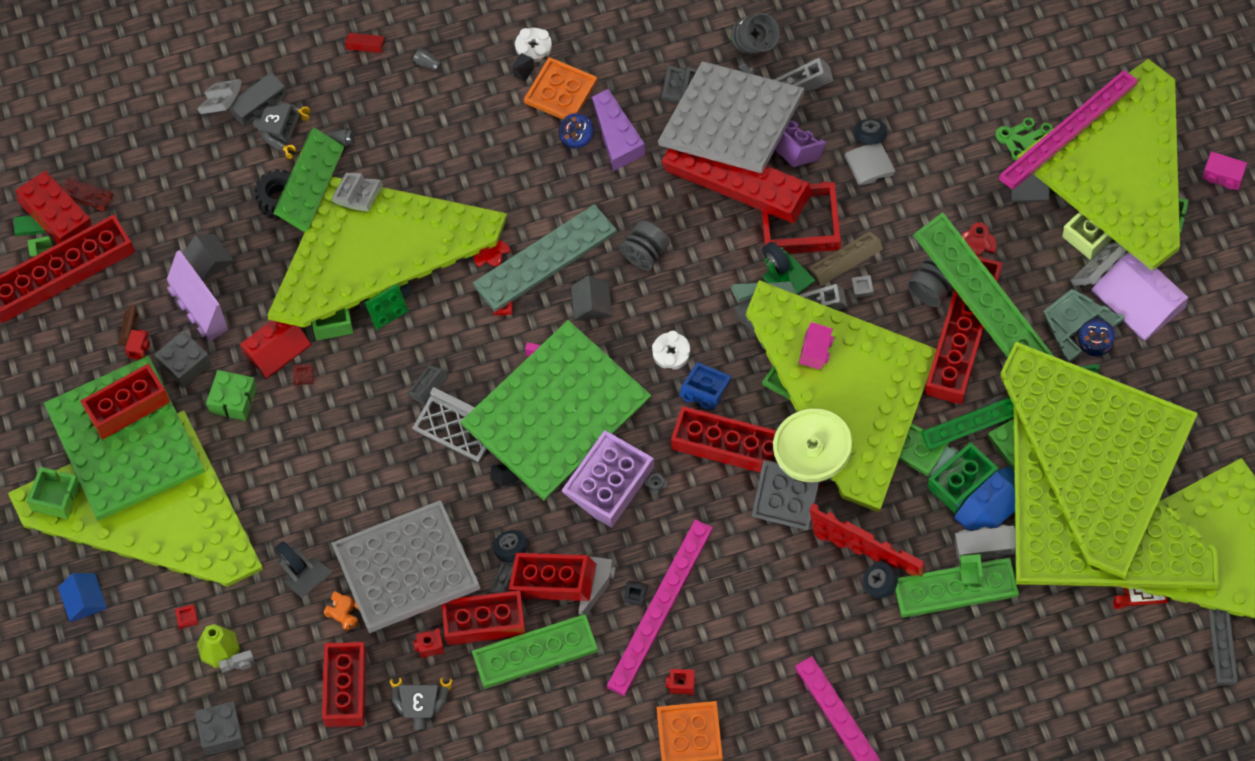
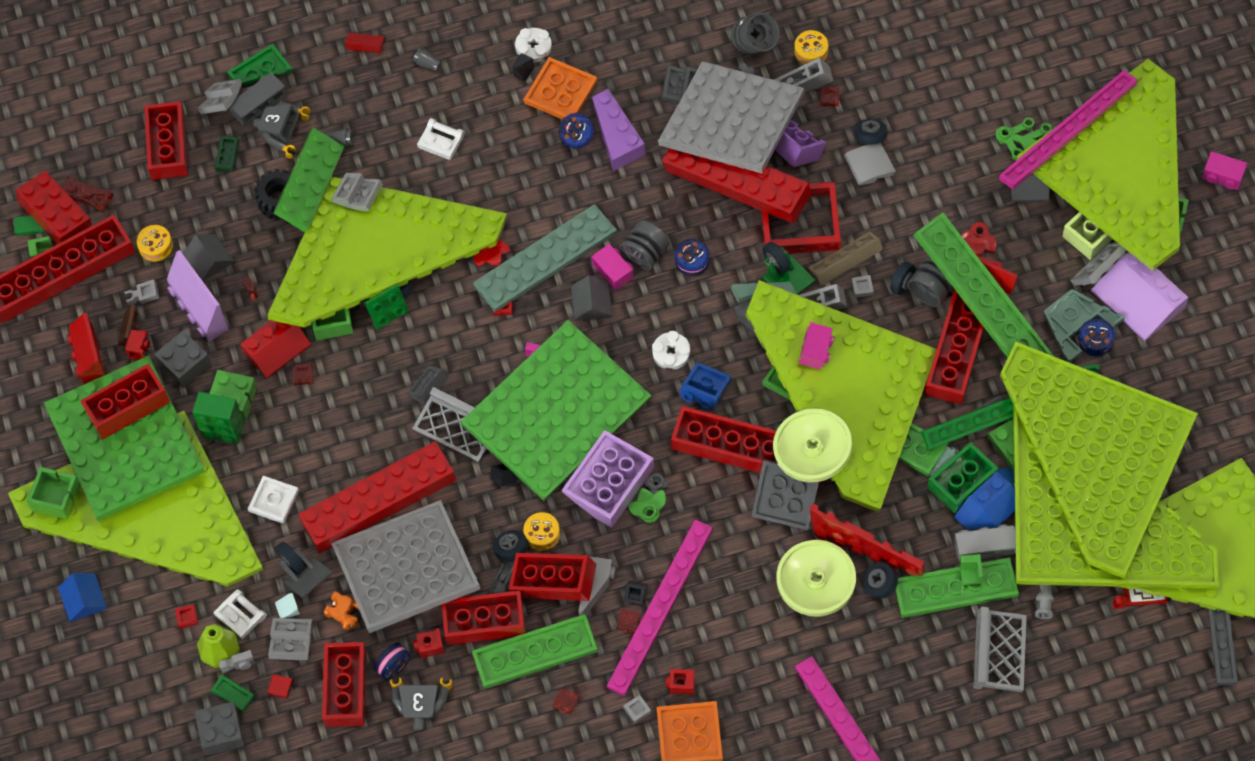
(85, 349): none -> red slope
(145, 293): none -> light grey plate
(154, 243): none -> yellow head
(166, 140): none -> red brick
(218, 418): none -> green brick
(227, 154): none -> dark green plate
(231, 691): none -> green tile
(235, 618): none -> white plate
(249, 286): none -> clear red tile
(260, 65): none -> green wing
(273, 499): none -> white plate
(280, 686): none -> red tile
(287, 607): none -> light aqua slope
(290, 639): none -> light grey slope
(377, 497): none -> red brick
(392, 661): none -> clear blue head
(439, 144): none -> white plate
(542, 531): none -> yellow head
(565, 701): none -> clear red tile
(612, 266): none -> dark pink brick
(628, 621): none -> clear red tile
(637, 709): none -> light grey plate
(648, 503): none -> bright green plate
(692, 257): none -> clear blue head
(811, 46): none -> yellow head
(816, 578): none -> yellowish green dish
(829, 96): none -> clear red tile
(901, 277): none -> black wheel
(983, 646): none -> light grey fence
(1005, 278): none -> red slope
(1044, 601): none -> light grey pin

